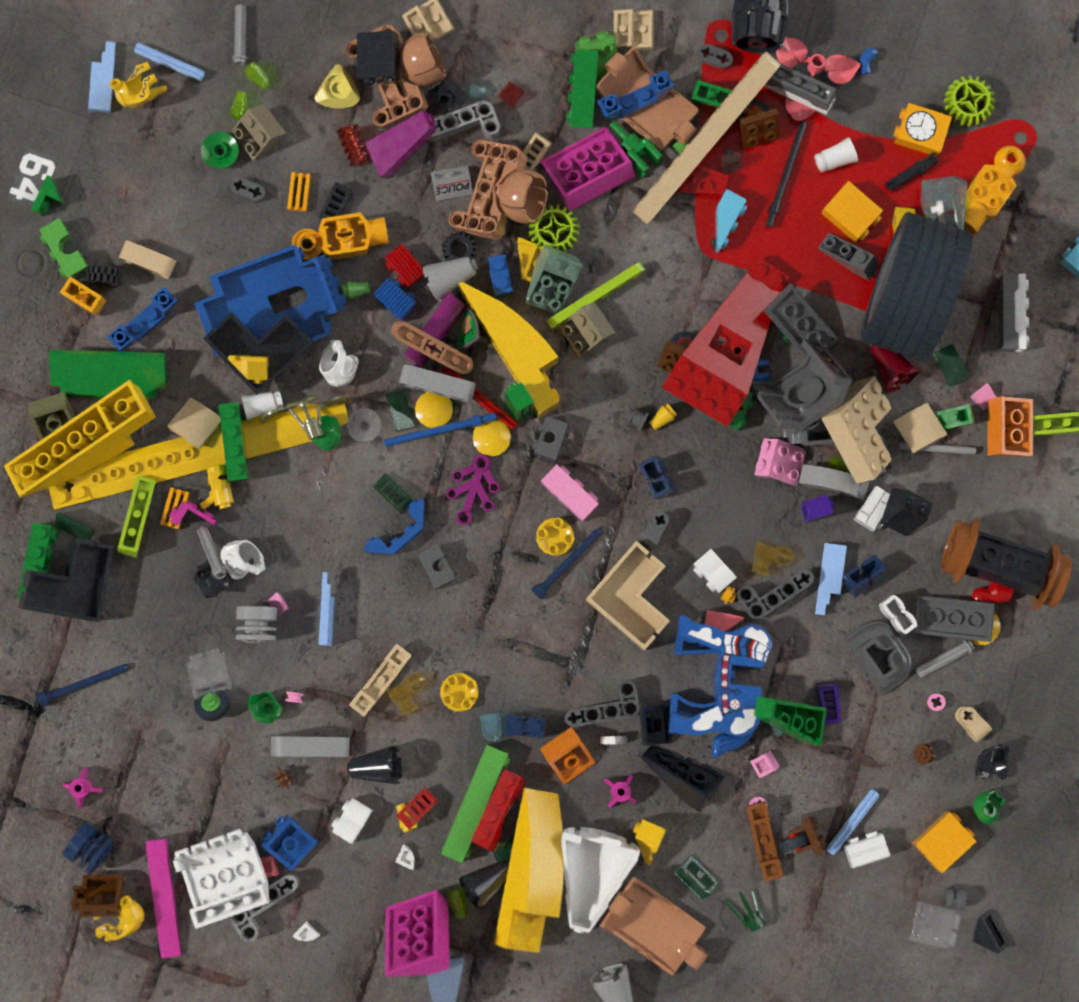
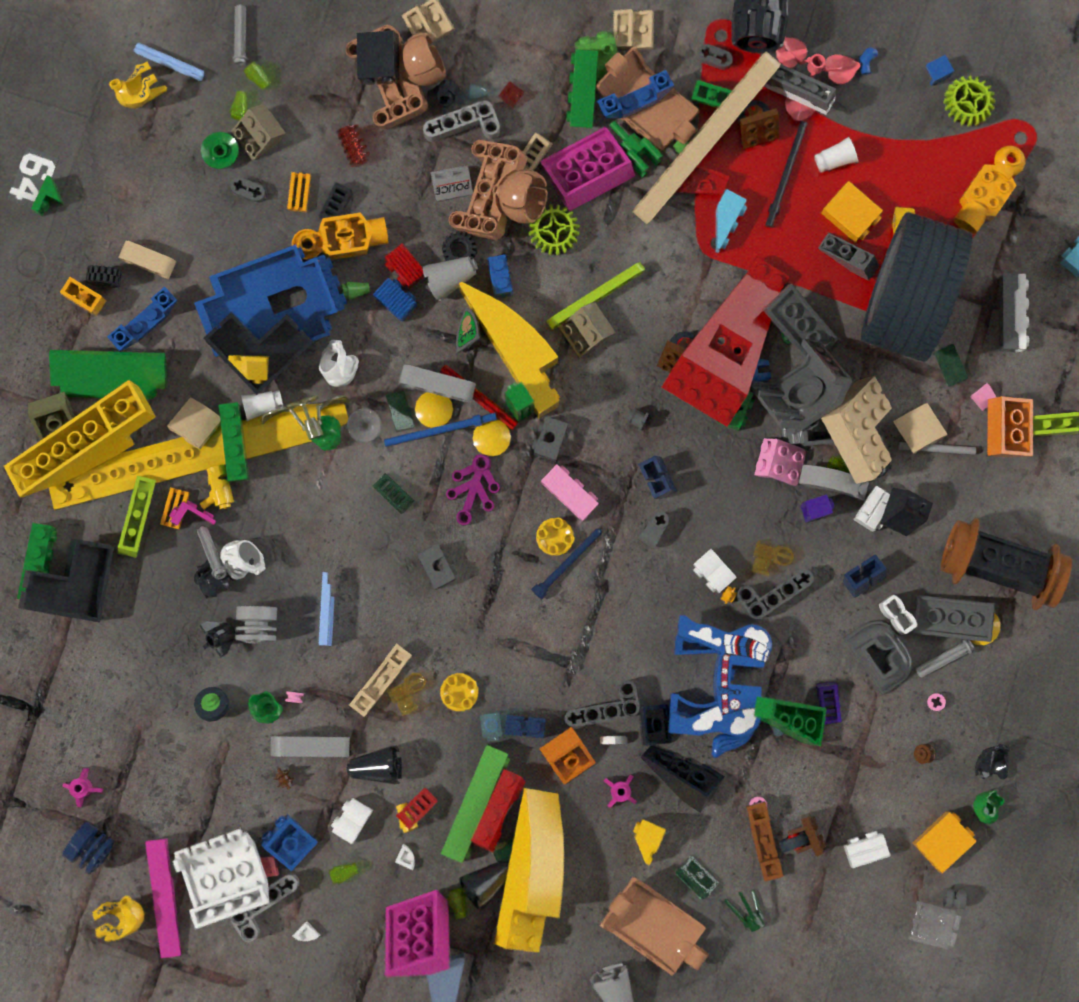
(46, 698): dark blue piece -> none
(55, 236): bright green arch -> none
(74, 527): clear green slope -> none
(99, 896): reddish brown piece -> none
(101, 75): light blue piece -> none
(208, 672): clear plate -> none
(219, 635): none -> black brick
(278, 602): bright pink slope -> none
(337, 89): light yellow hat -> none
(342, 873): none -> clear neon green cone
(376, 546): blue slope -> none
(399, 143): magenta slope -> none
(417, 339): nougat piece -> none
(438, 327): magenta brick -> none
(527, 256): yellow wing -> none
(552, 279): sand green slope -> none
(593, 872): white cone -> none
(620, 596): tan piece -> none
(663, 417): yellow cone -> none
(722, 620): coral slope -> none
(731, 161): clear smoke tile -> none
(765, 764): bright pink slope -> none
(831, 575): light blue piece -> none
(852, 822): light blue axle -> none
(893, 368): dark red cone -> none
(918, 168): black pin -> none
(922, 129): light orange brick -> none
(939, 70): none -> blue panel
(944, 200): clear light blue slope -> none
(955, 416): green slope -> none
(975, 726): tan piece -> none
(989, 933): black slope -> none
(993, 594): red animal -> none

